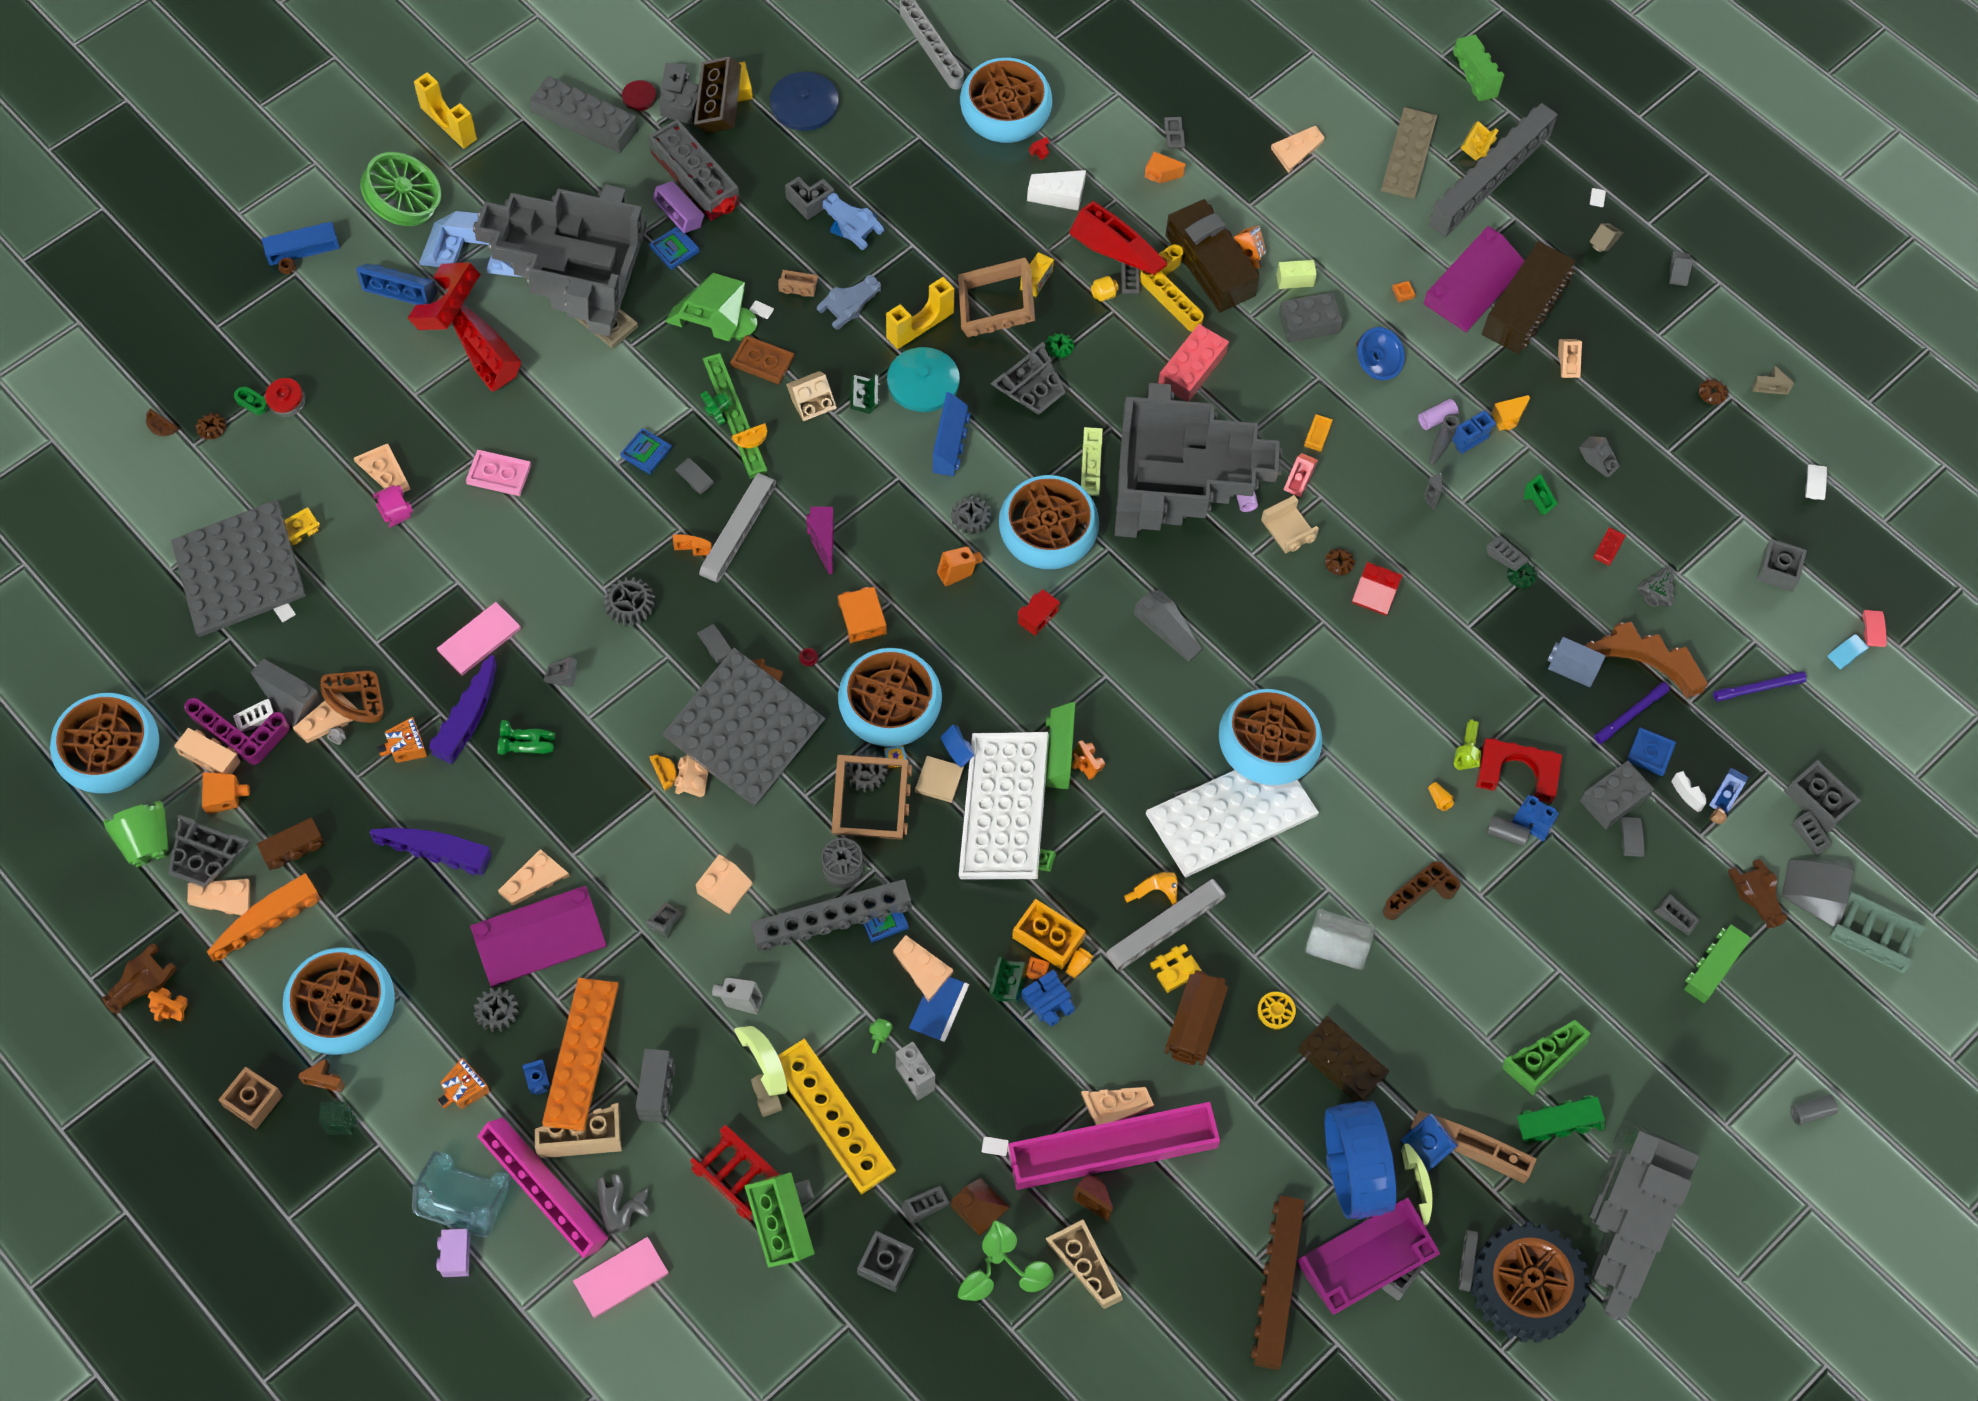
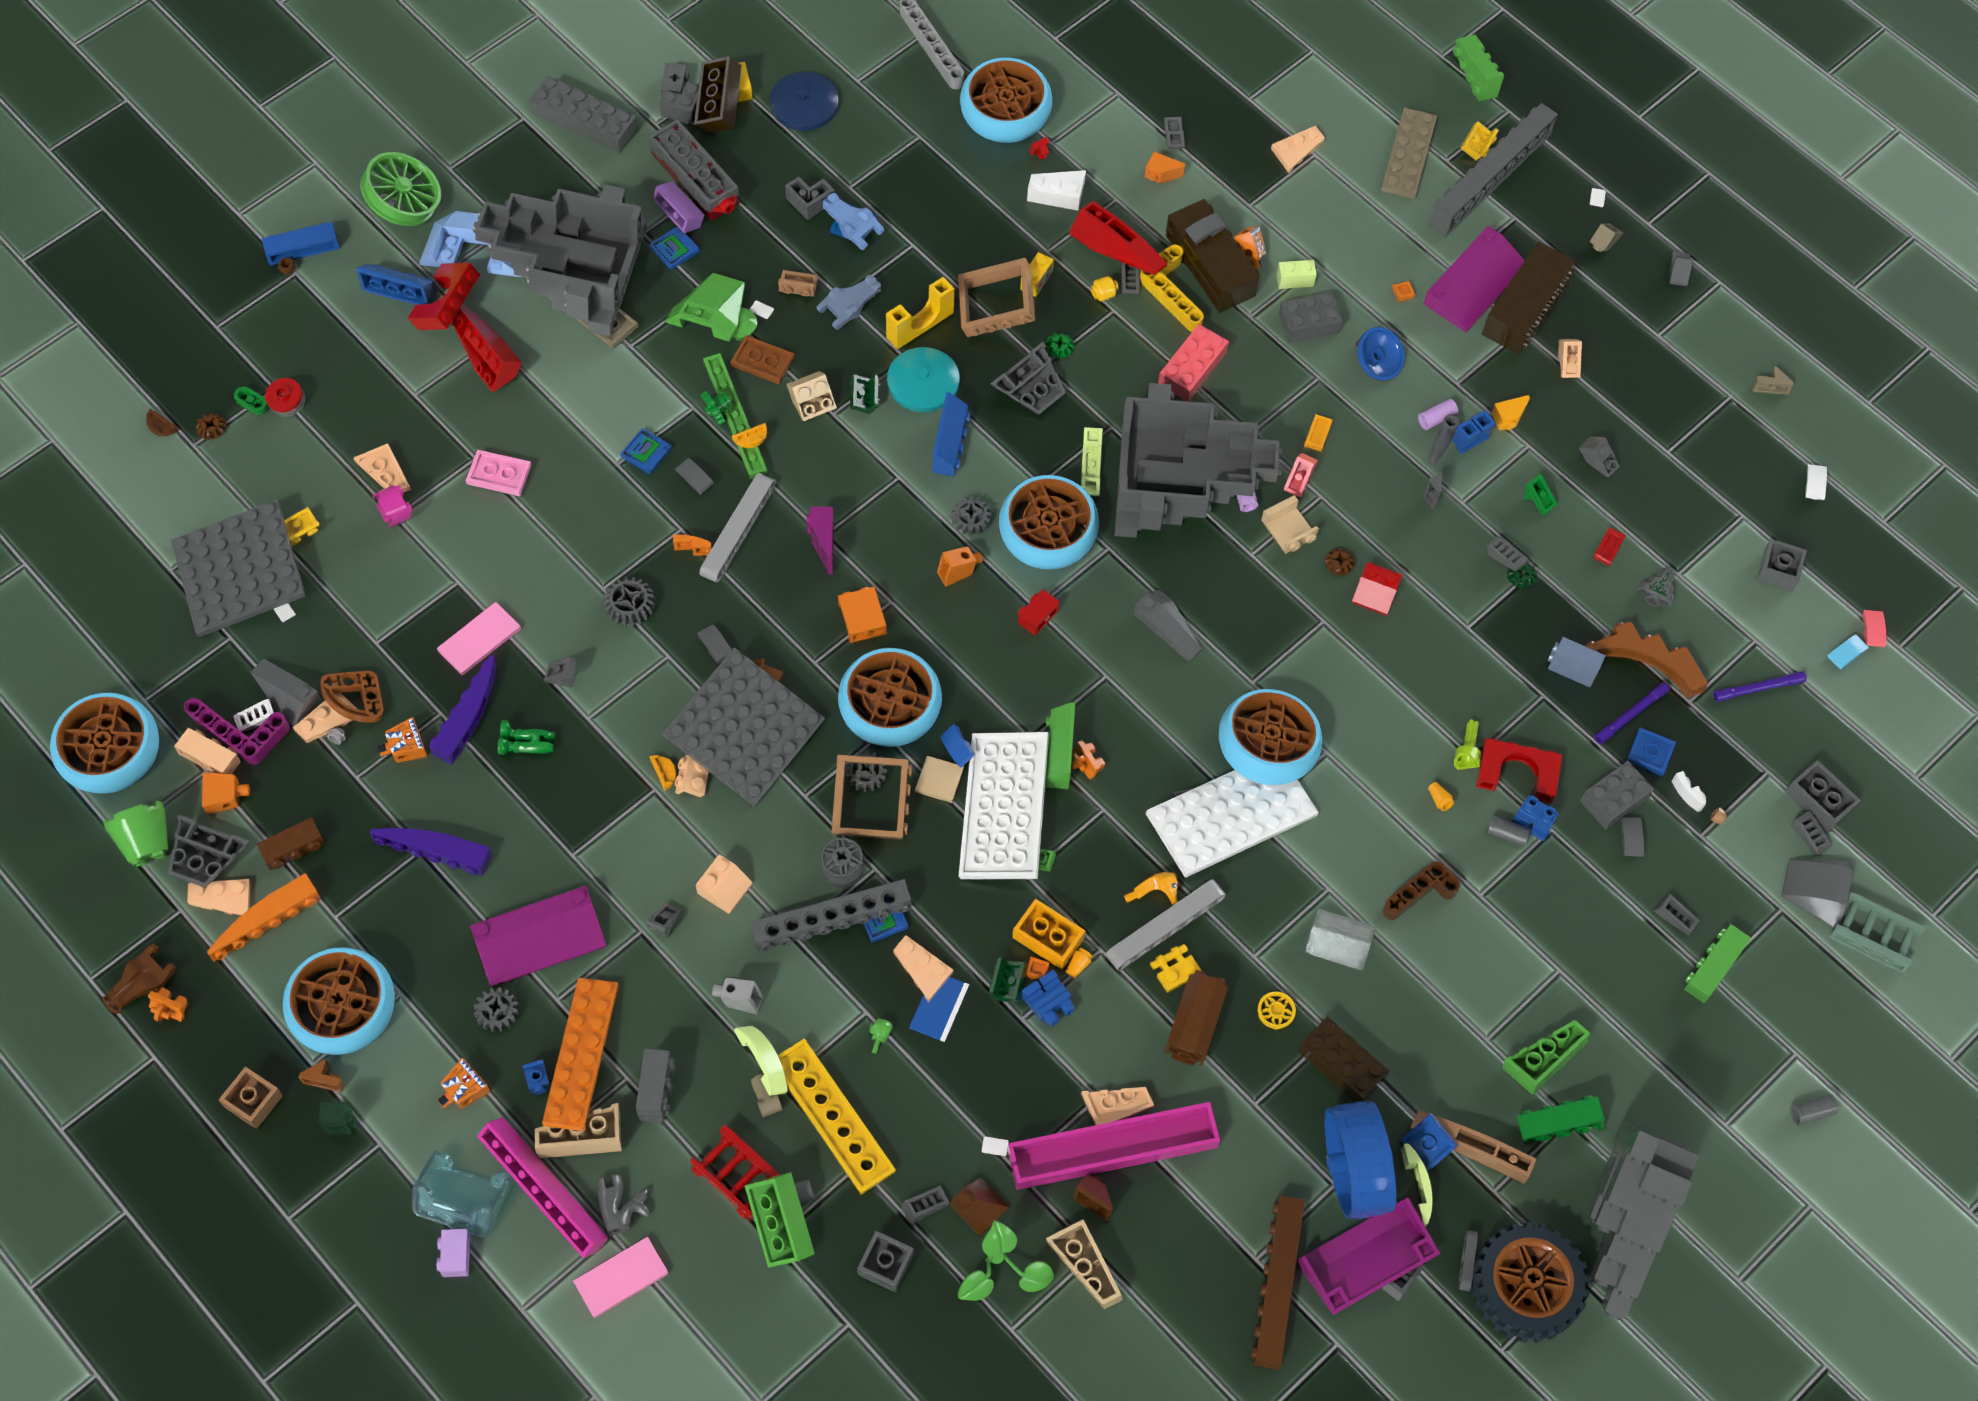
(454, 122): yellow arch -> none
(535, 875): light nougat wing -> none
(639, 95): dark red tile -> none
(808, 657): dark red plate -> none
(895, 753): tile -> none
(913, 1065): light grey window -> none
(1717, 397): reddish brown gear -> none
(1728, 790): slope -> none
(1759, 891): reddish brown animal -> none

